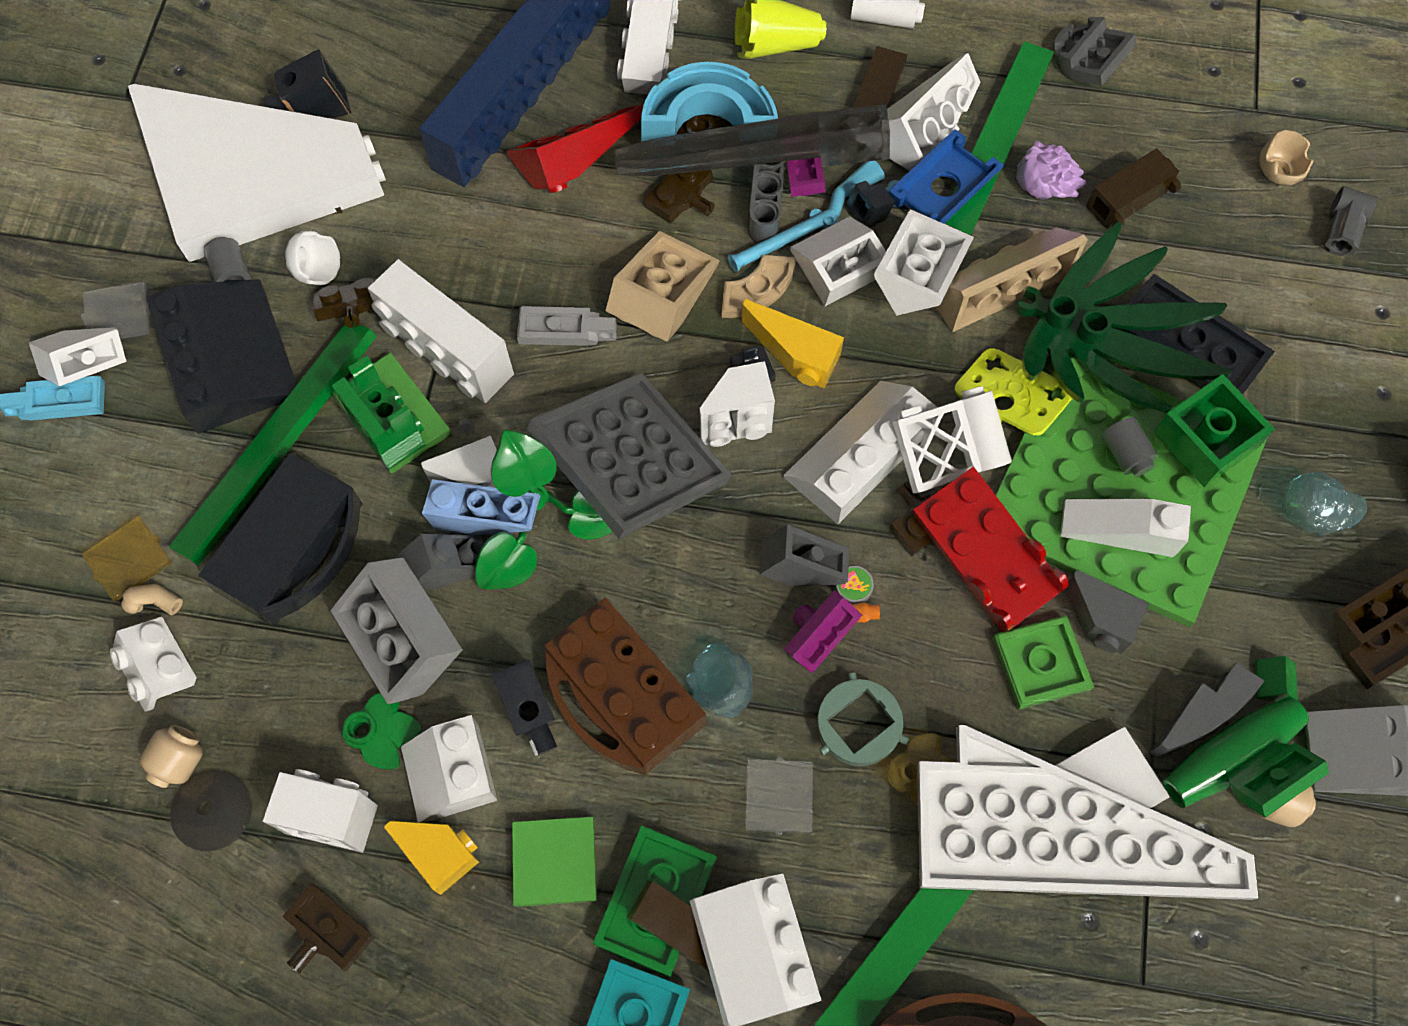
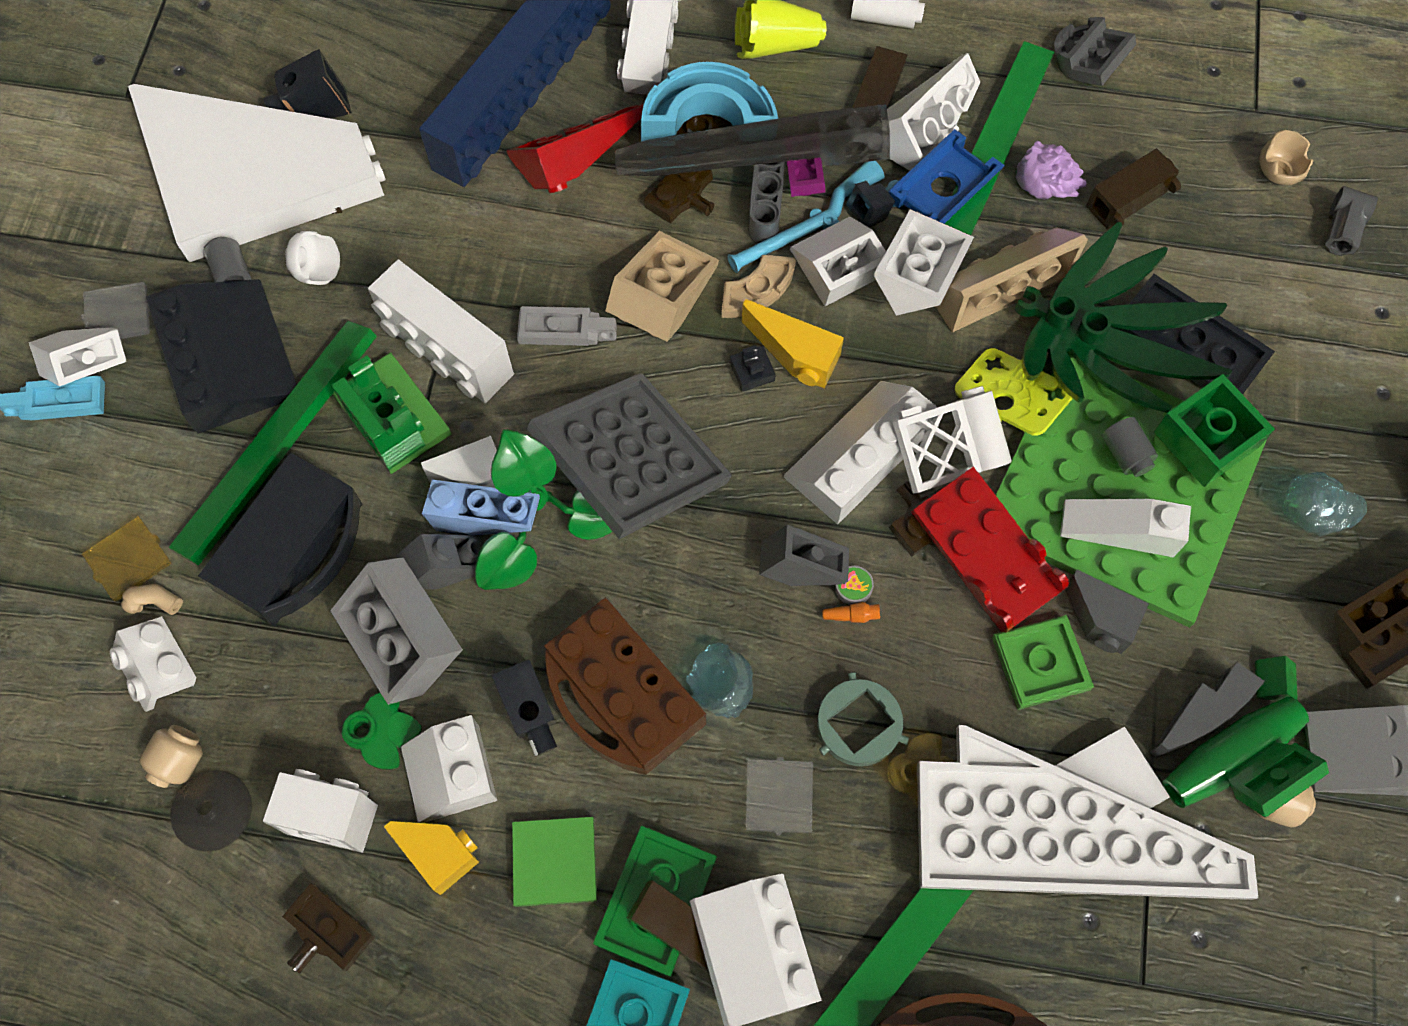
(343, 301): dark brown plate -> none
(738, 406): white slope -> none
(821, 630): magenta tile -> none

